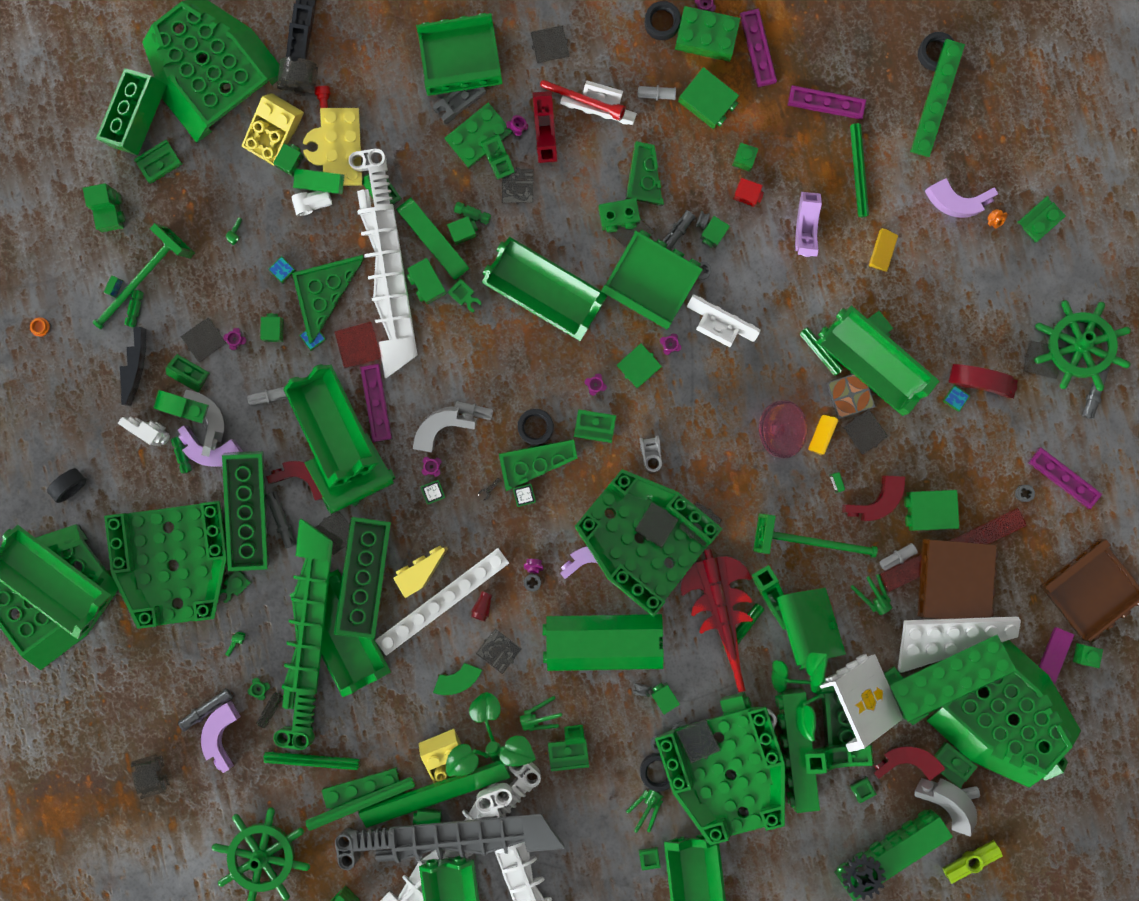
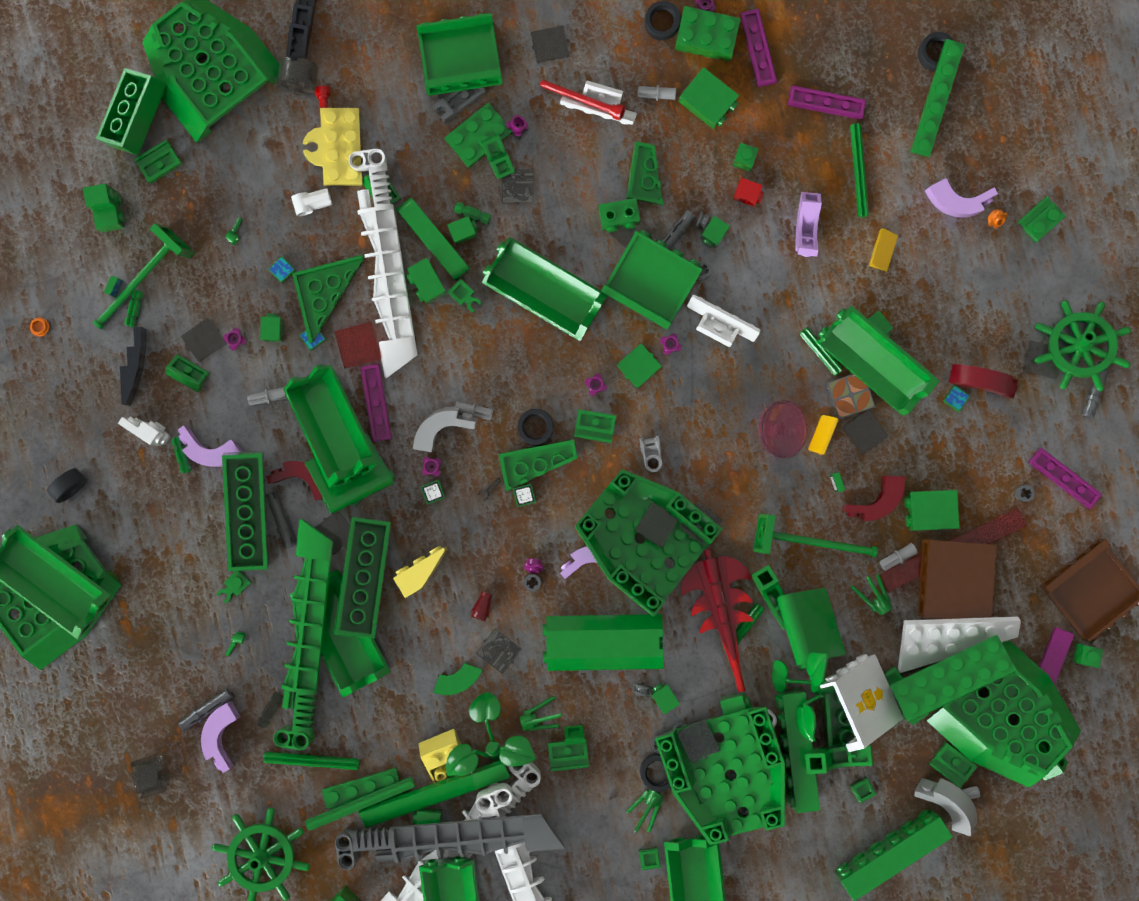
(141, 559): green wedge -> none
(180, 406): green arch -> none
(213, 421): light grey arch -> none
(252, 691): green plate -> none
(271, 127): light yellow slope -> none
(288, 159): green brick -> none
(318, 181): green tile -> none
(442, 601): white plate -> none
(544, 126): dark red arch -> none
(865, 869): black gear -> none
(913, 755): dark red arch -> none
(960, 868): lime piece -> none

